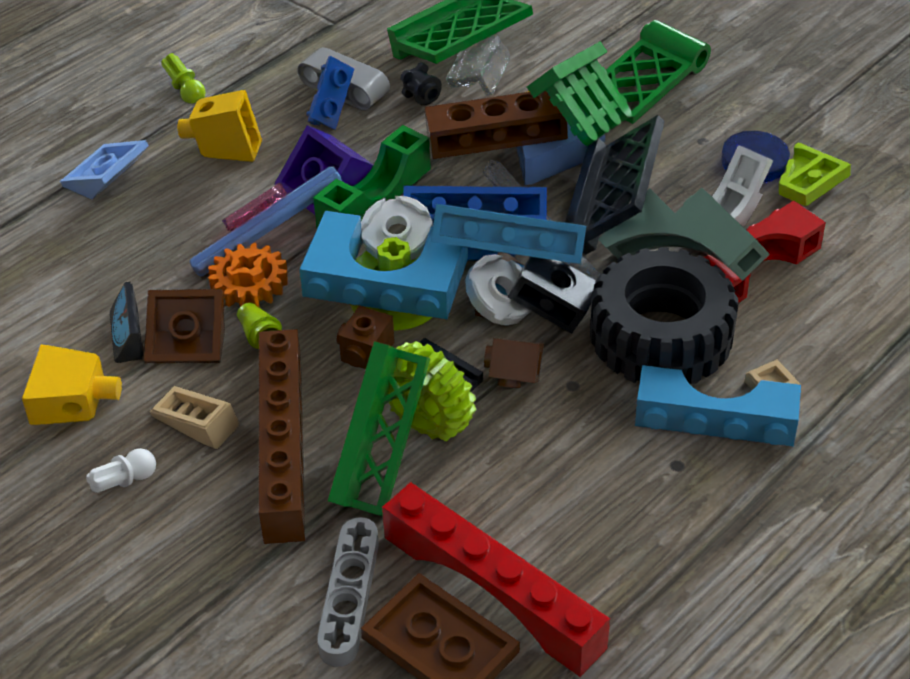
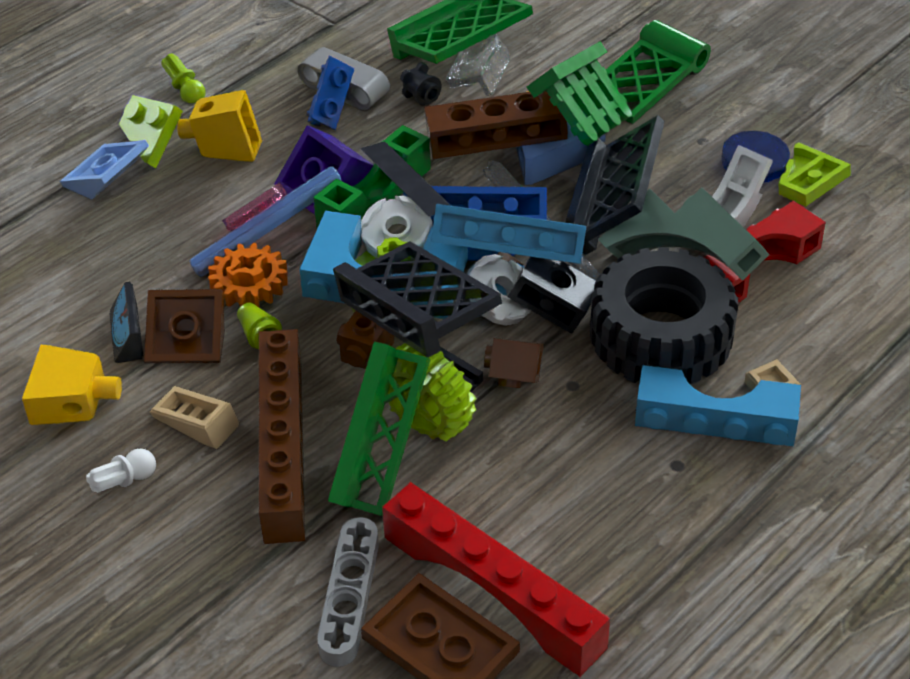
(151, 122): none -> wing
(394, 309): none -> black fence
(404, 177): none -> black sticker

